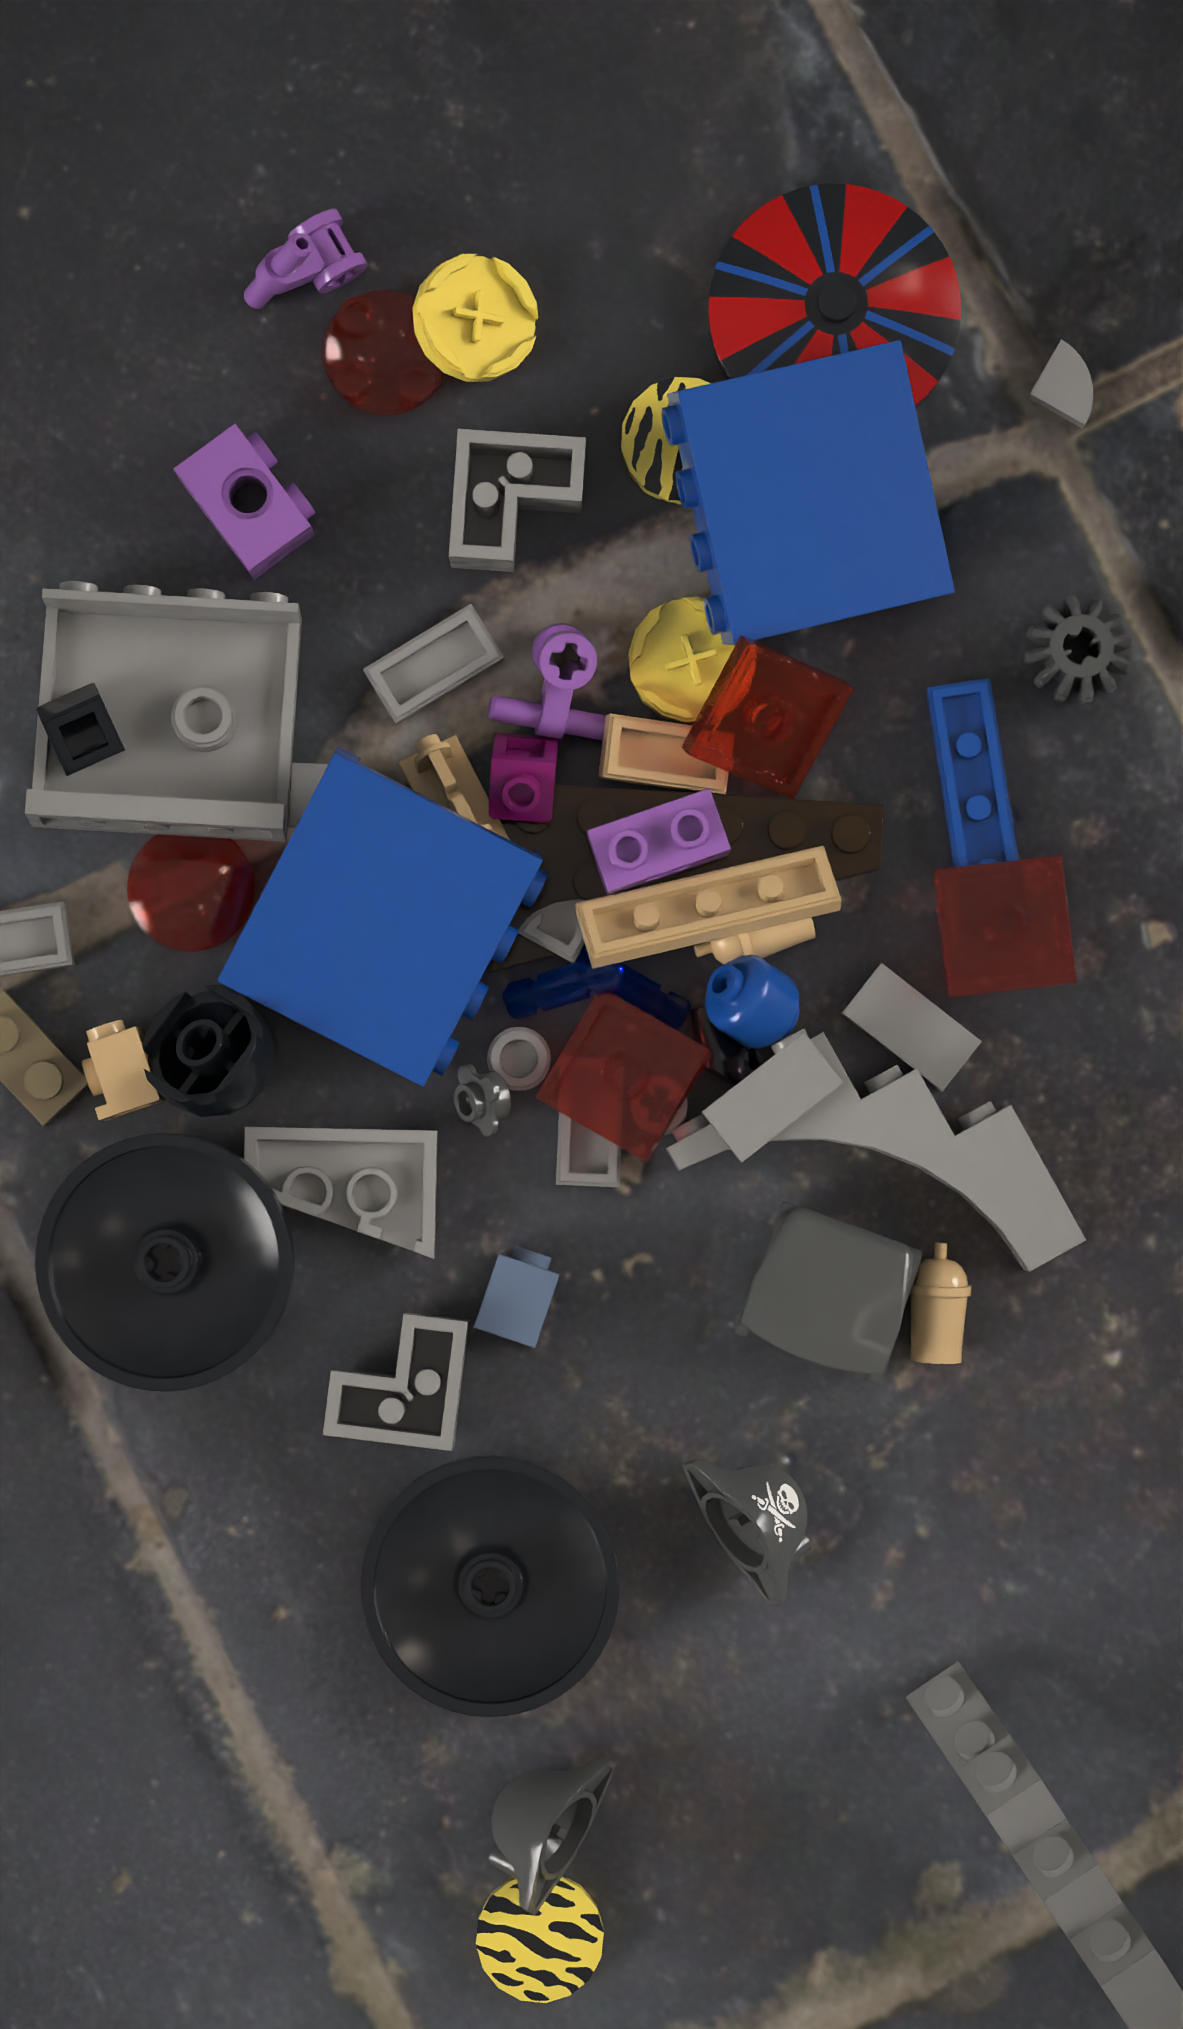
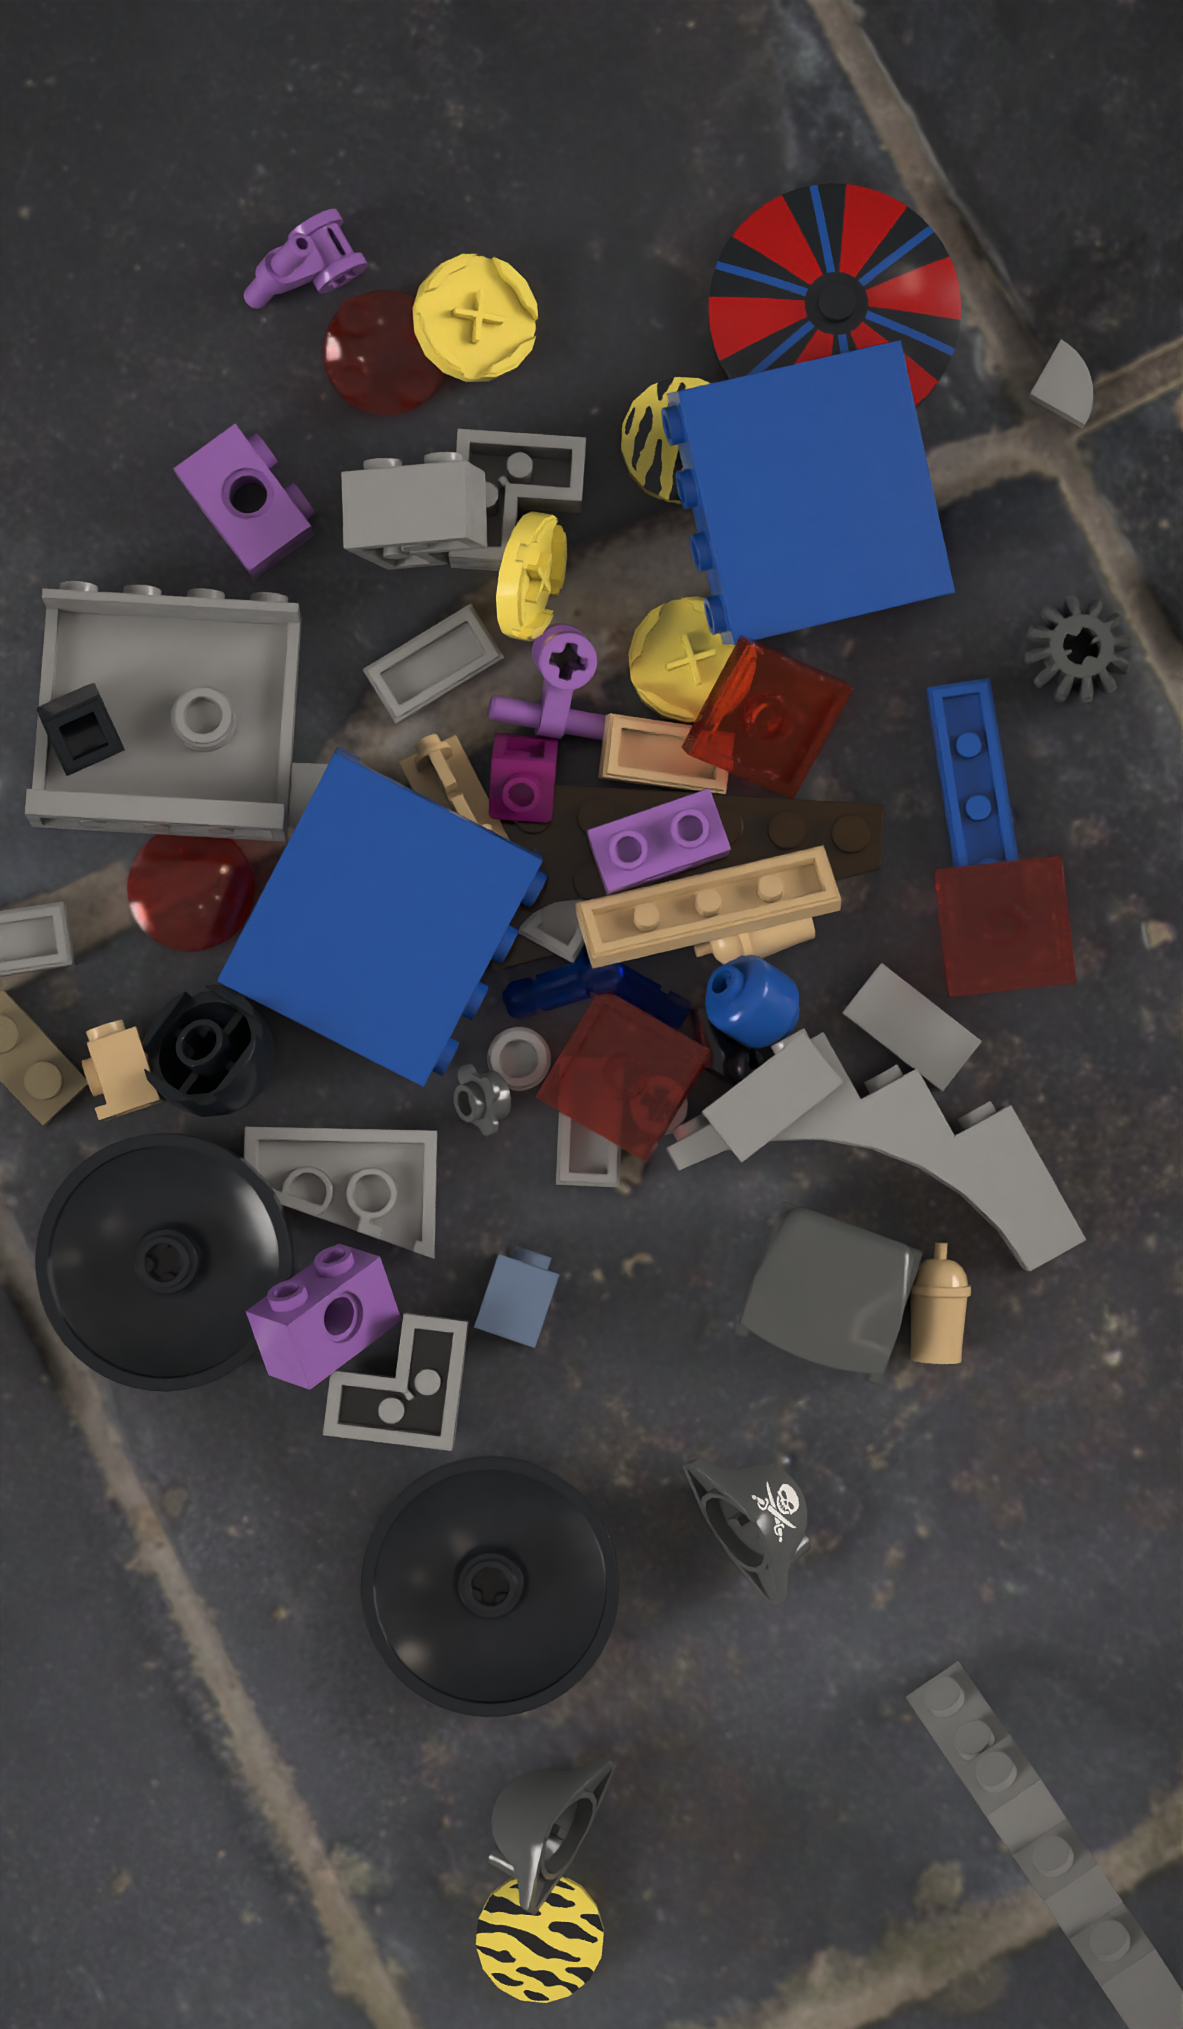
(323, 1315): none -> medium lavender brick
(414, 511): none -> light grey brick
(528, 574): none -> light yellow tile

